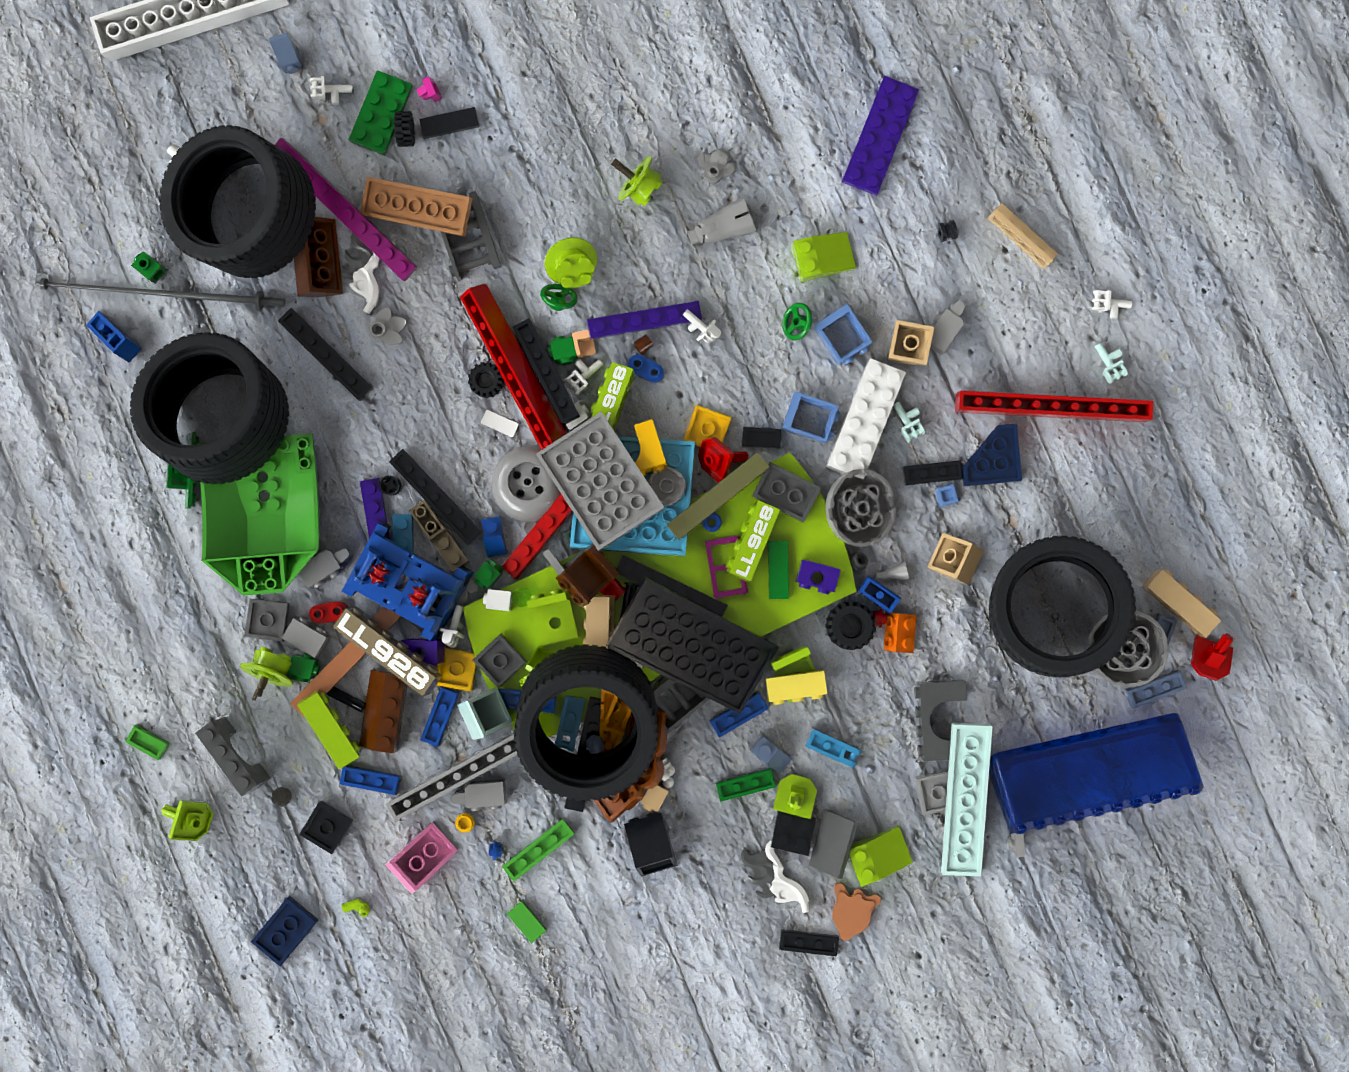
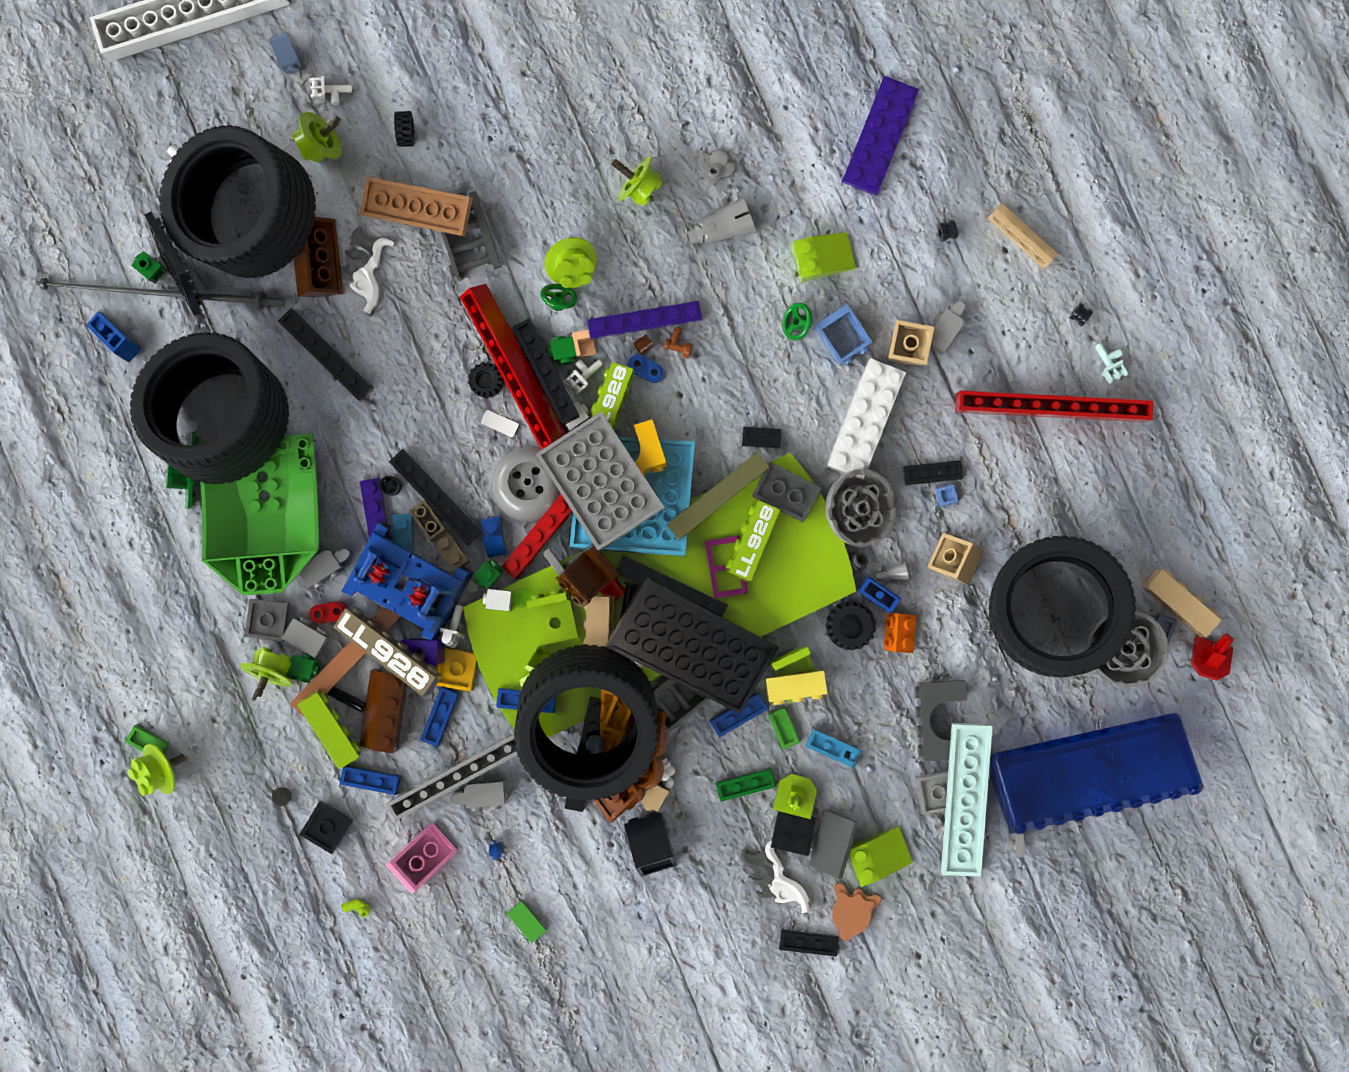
(154, 771): none -> lime piece
(173, 263): none -> black plate
(190, 820): lime piece -> none
(217, 741): dark grey arch -> none
(284, 931): dark blue tile -> none
(317, 138): none -> lime piece
(353, 218): magenta plate -> none
(376, 118): green plate -> none
(390, 326): light grey plate -> none
(429, 90): dark pink tile -> none
(449, 123): black tile -> none
(465, 822): yellow plate -> none
(485, 713): light aqua slope -> none
(499, 660): dark grey plate -> none
(538, 849): bright green plate -> none
(570, 722): dark azure plate -> none
(668, 485): light grey tile -> none
(672, 344): none -> dark orange piece
(706, 424): yellow tile -> none
(709, 332): white arm -> none
(712, 528): blue plate -> none
(717, 458): red piece -> none
(770, 754): sand blue slope -> none
(778, 569): green tile -> none
(783, 728): none -> bright green tile
(829, 576): dark purple brick -> none
(833, 417): medium blue window -> none
(880, 618): red plate -> none
(909, 425): light aqua arm -> none
(995, 459): dark blue plate -> none
(1081, 314): none -> black wheel
(1103, 302): white arm -> none
(1156, 689): sand blue tile -> none

